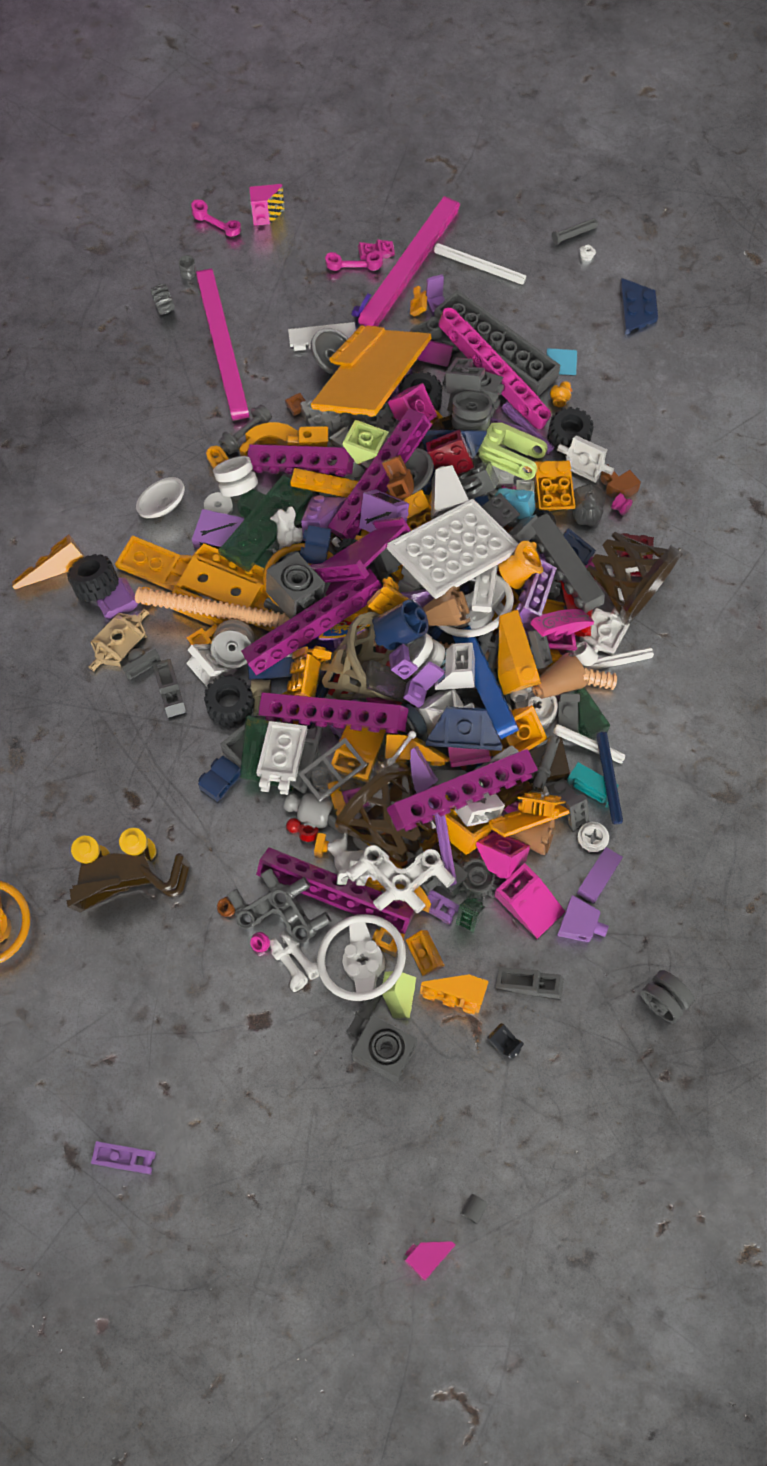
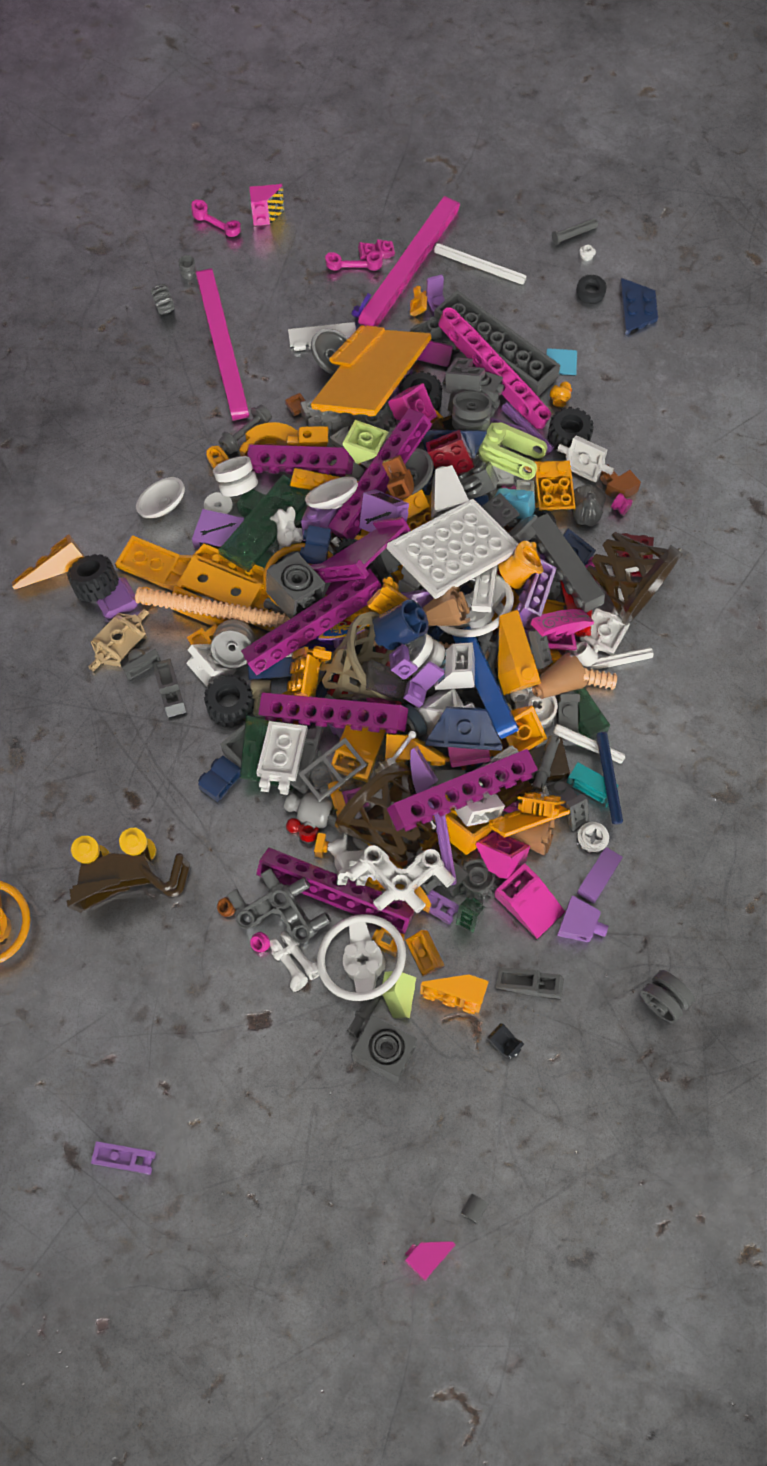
(332, 493): none -> white dish
(588, 296): none -> black tyre

